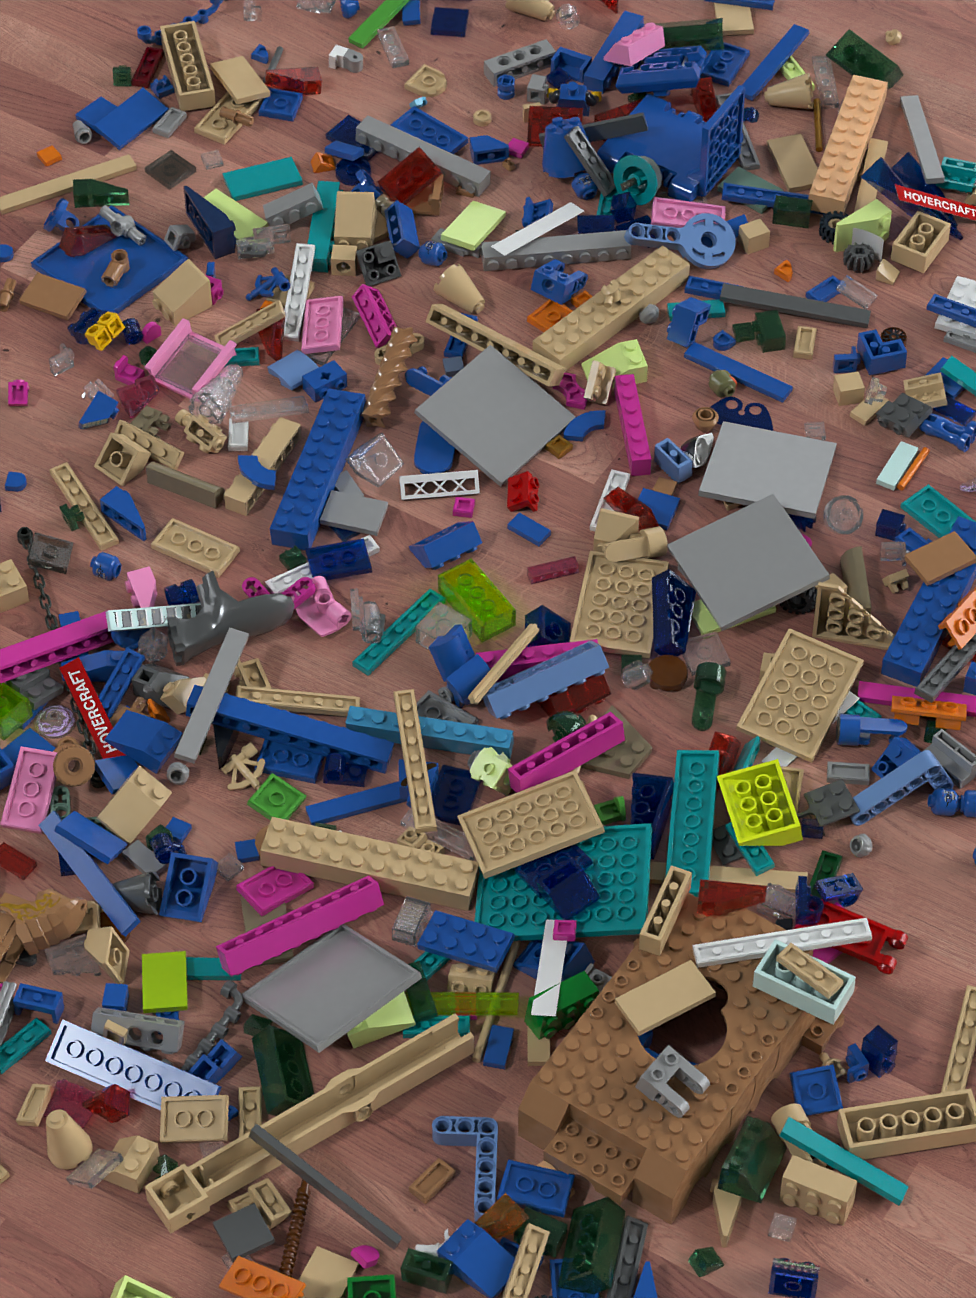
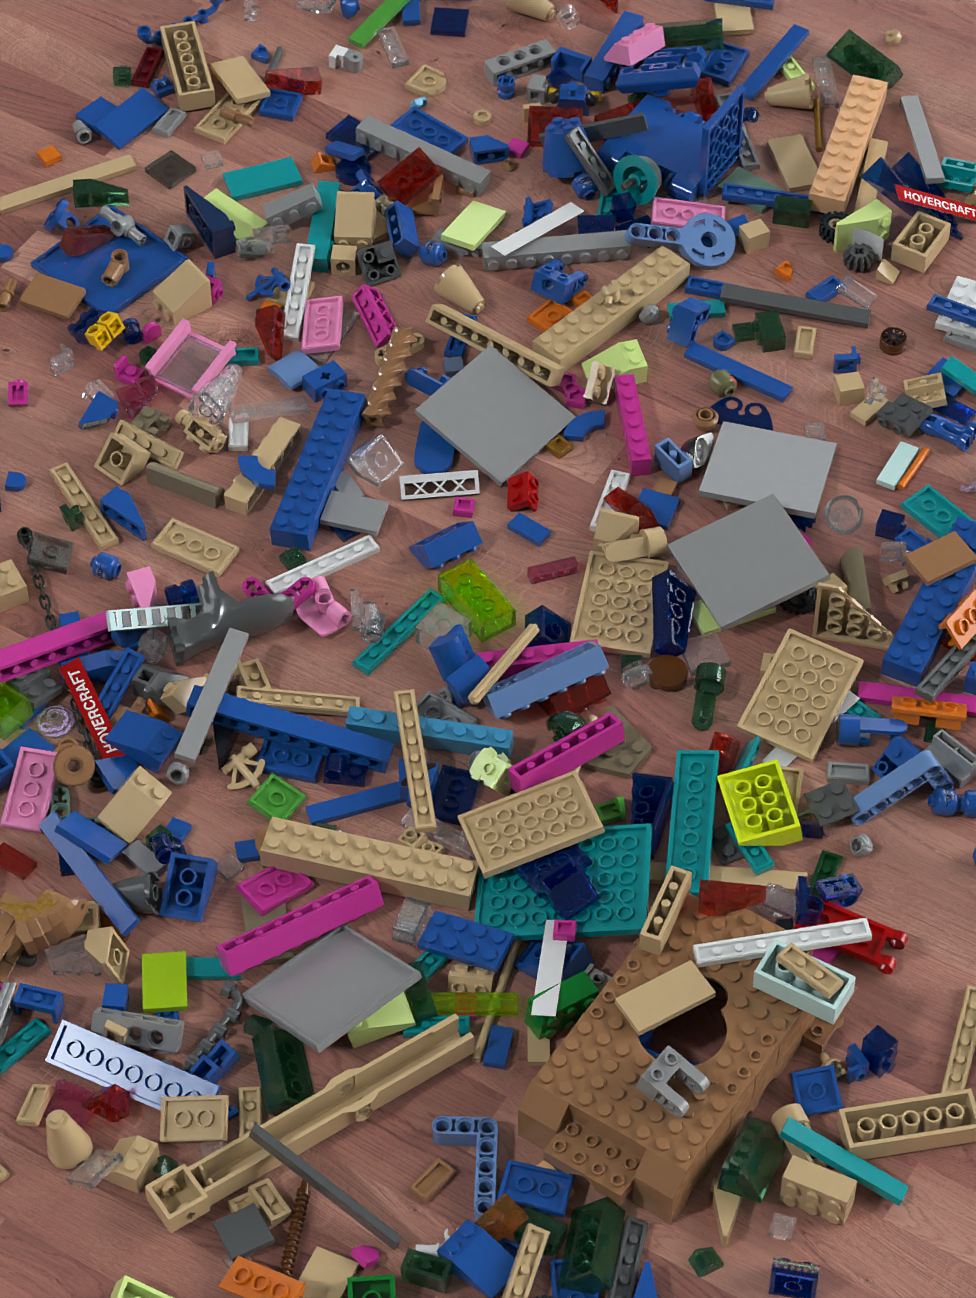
(251, 324): tan tile -> none
(339, 559): clear blue tile -> none
(880, 355): blue brick -> none

